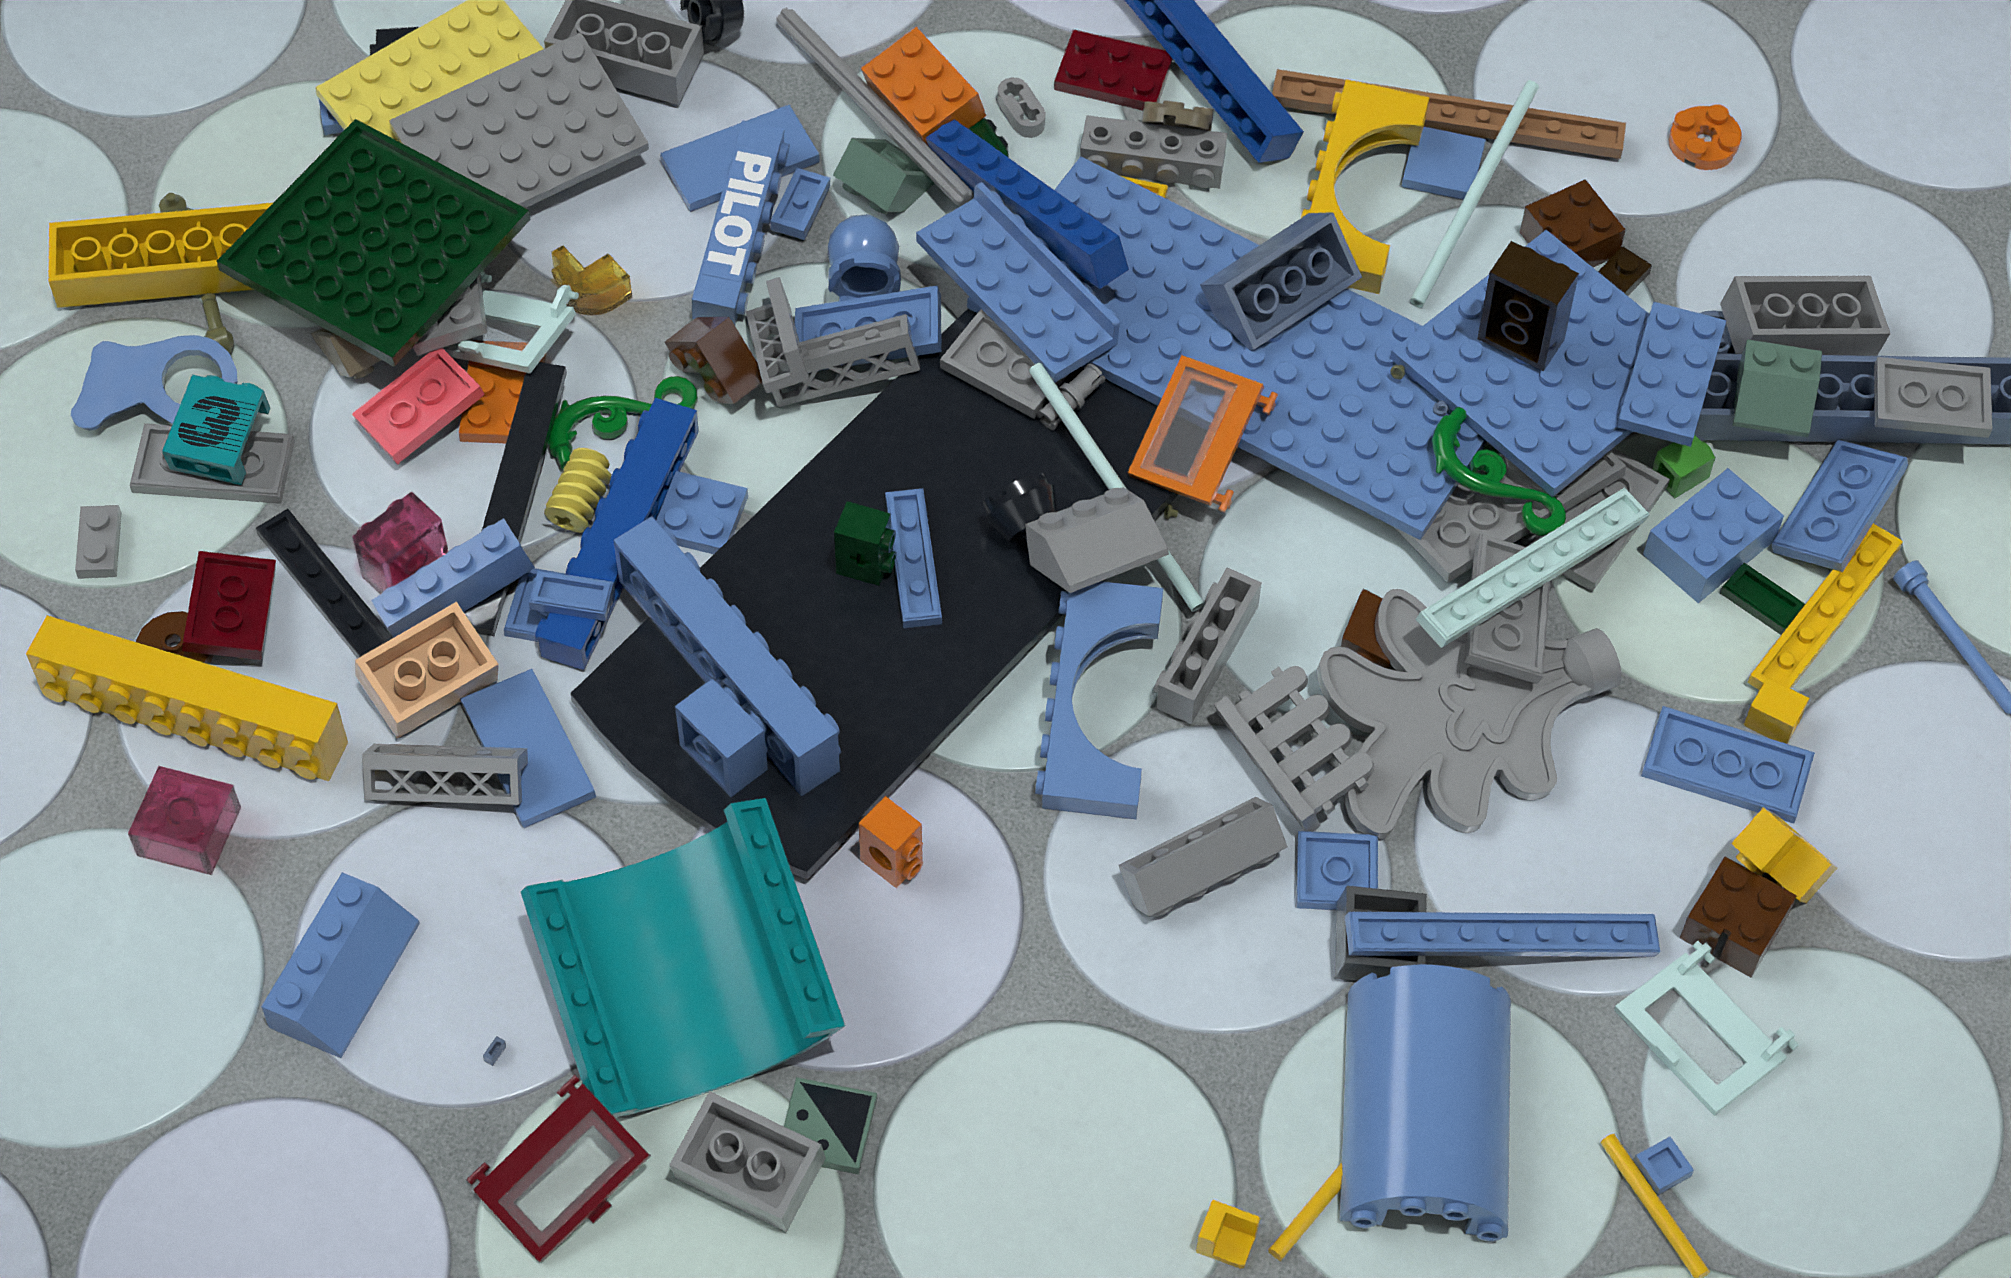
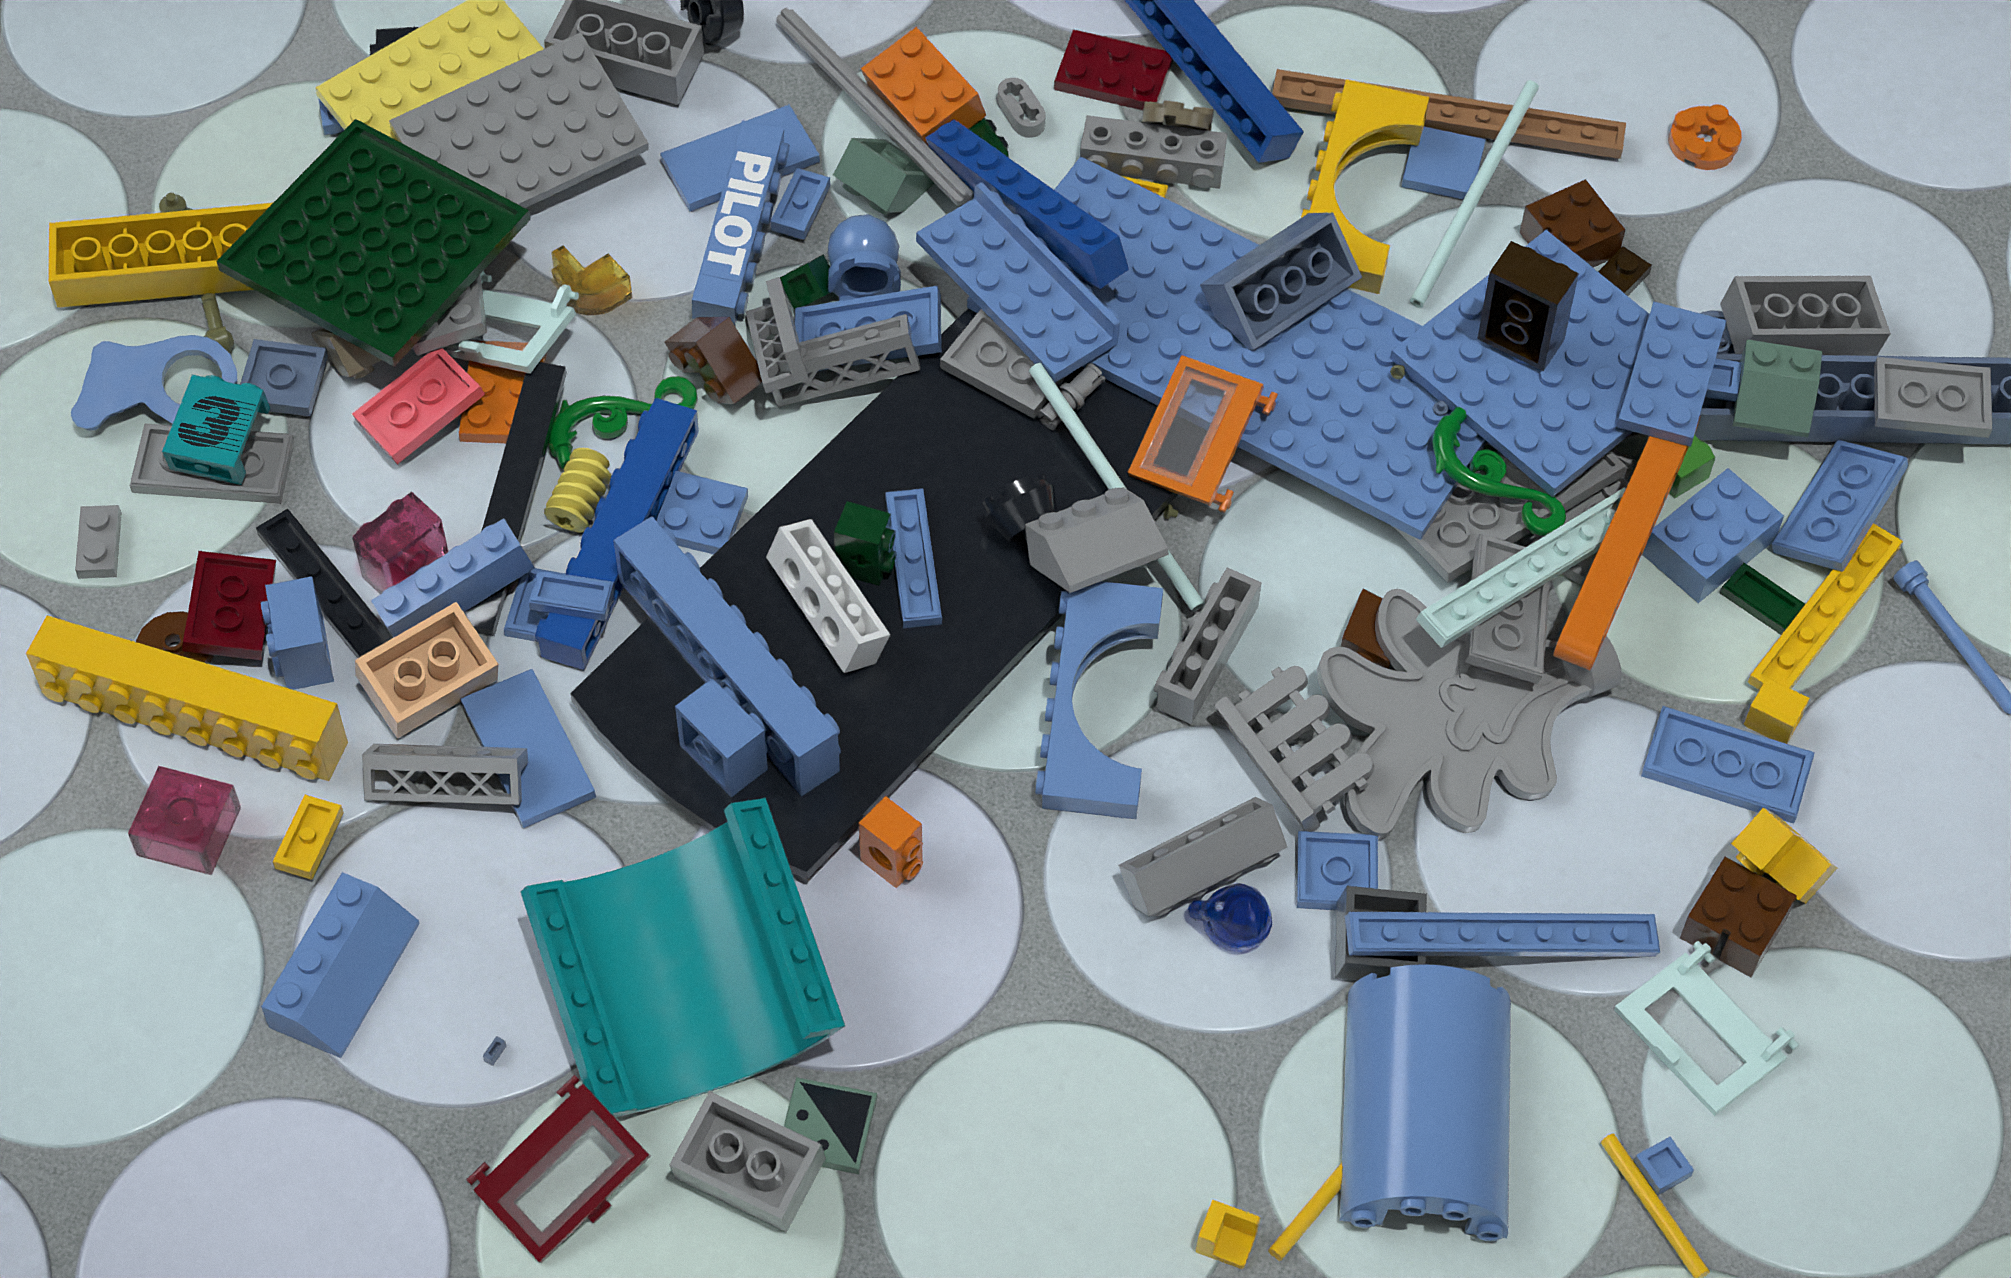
(287, 374): none -> sand blue plate
(297, 633): none -> medium blue brick
(308, 837): none -> yellow plate
(807, 282): none -> dark green panel
(827, 595): none -> white brick
(1234, 917): none -> clear blue piece
(1620, 552): none -> orange beam
(1724, 380): none -> medium blue plate

